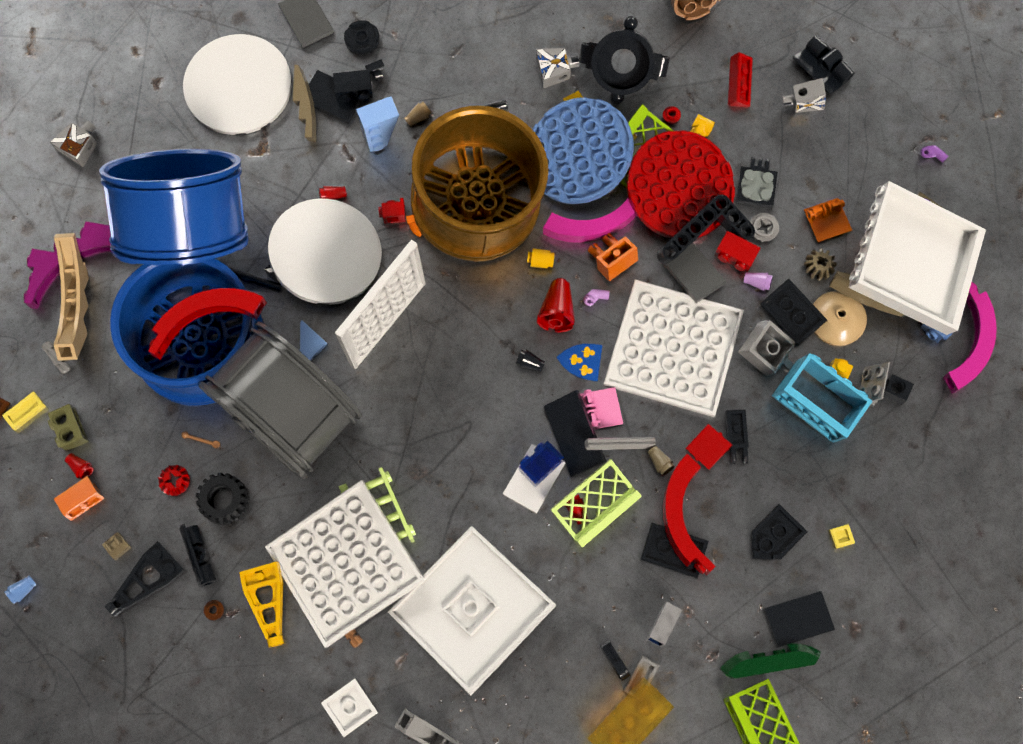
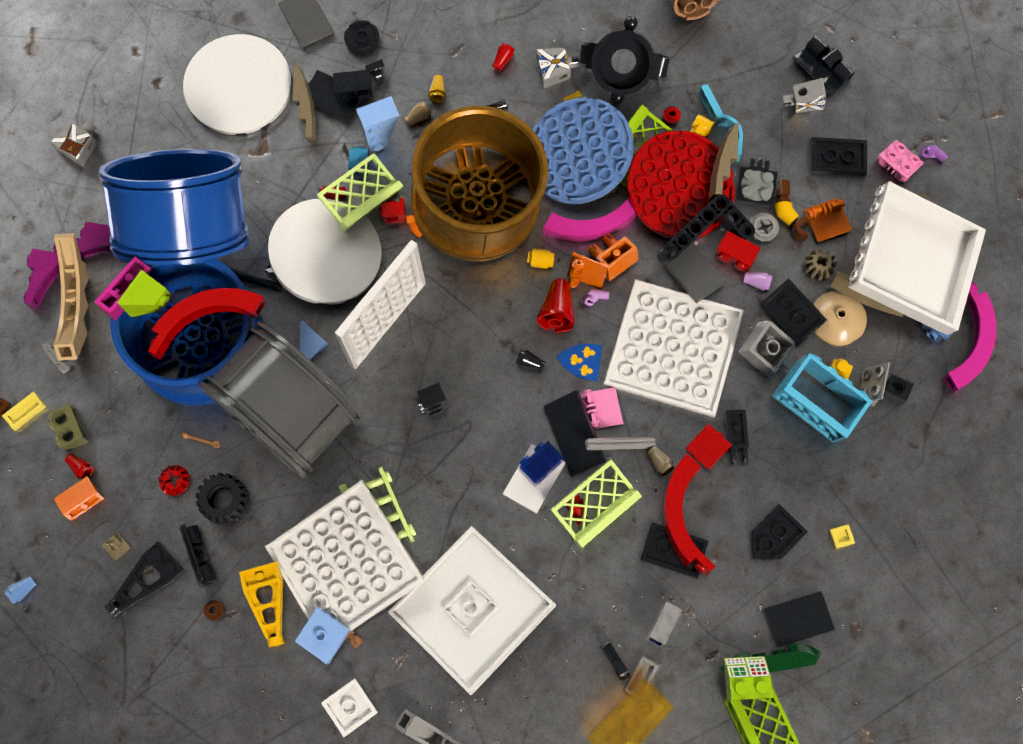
(110, 296): none -> dark pink slope
(144, 296): none -> lime slope
(322, 635): none -> light blue plate
(356, 156): none -> dark azure brick
(371, 203): none -> yellowish green fence
(431, 400): none -> black brick
(437, 90): none -> yellow cone
(503, 55): none -> red cone
(586, 271): none -> orange hinge
(717, 115): none -> medium azure piece
(725, 157): none -> dark tan slope
(740, 80): red slope -> none
(747, 678): none -> lime slope
(786, 212): none -> reddish brown piece
(838, 156): none -> black tile
(900, 160): none -> bright pink hinge

